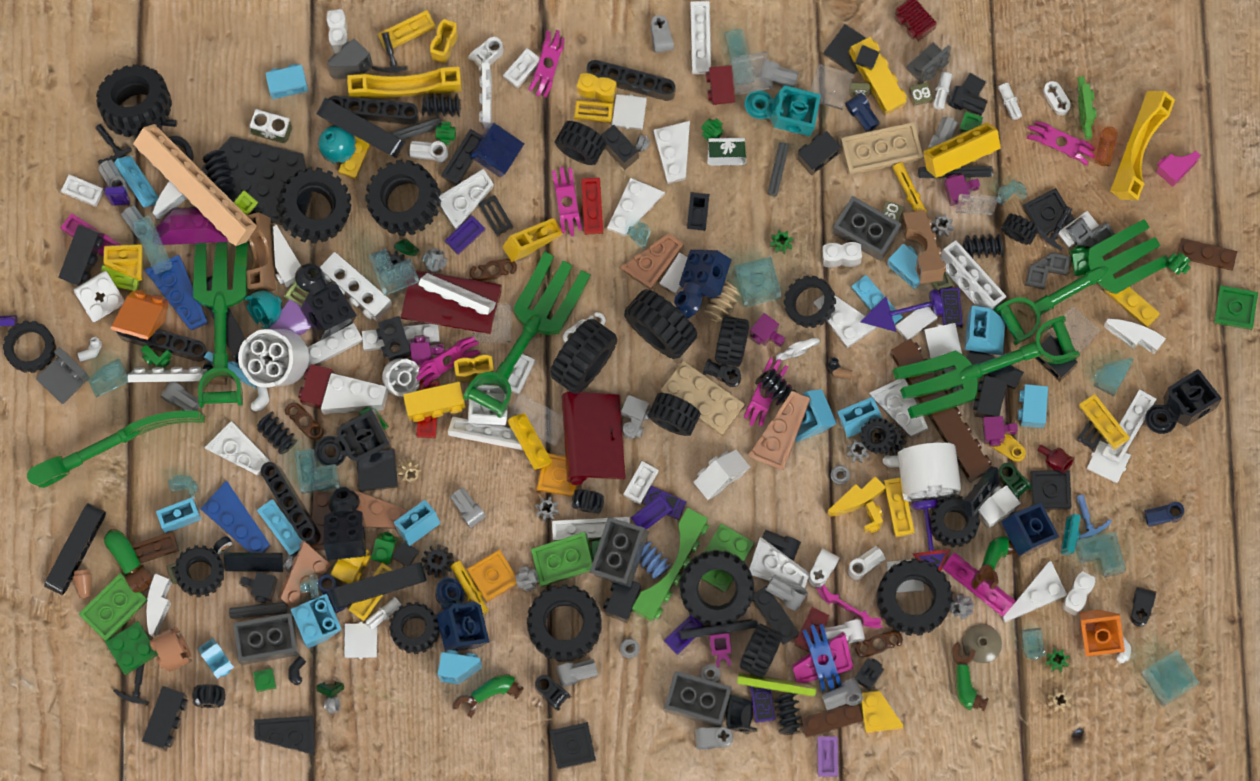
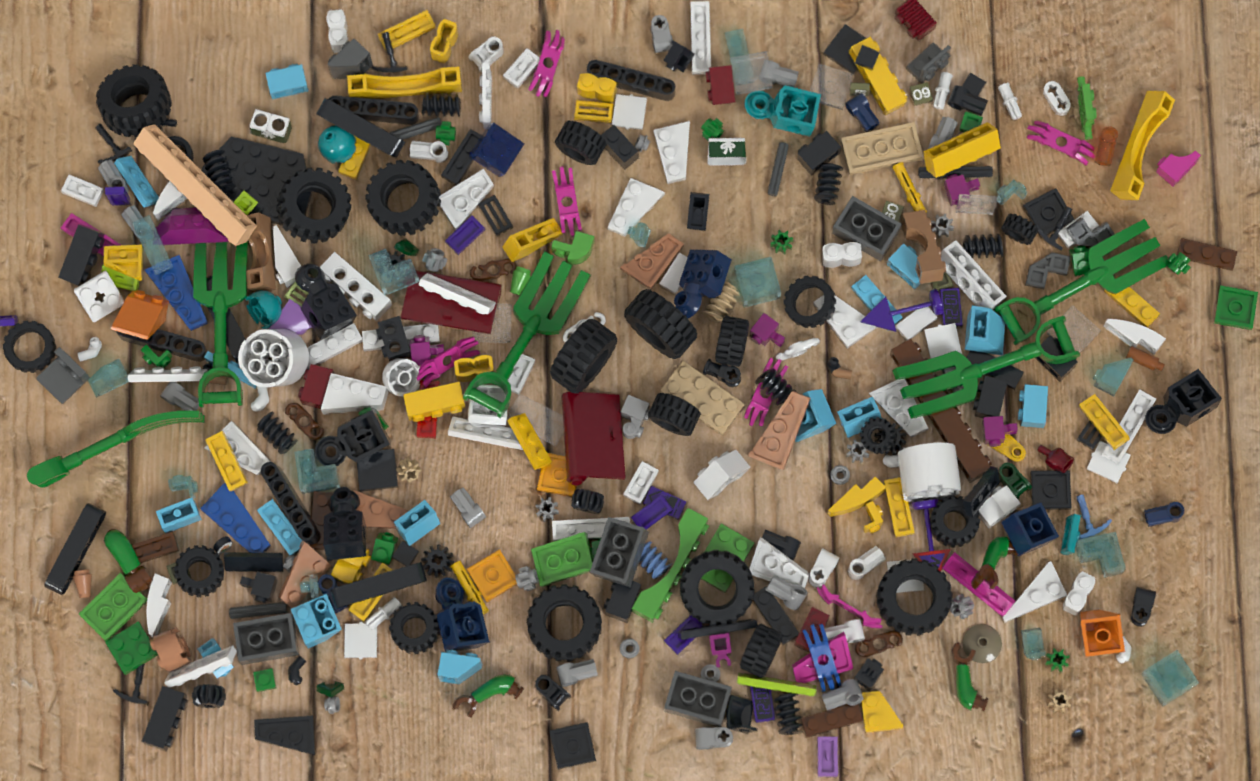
(201, 666): none -> white plate
(226, 461): none -> yellow plate
(519, 280): none -> bright green cone
(578, 251): none -> bright green brick
(592, 206): red plate -> none
(678, 57): none -> black brick
(827, 183): none -> black piece
(1144, 359): none -> dark orange cylinder

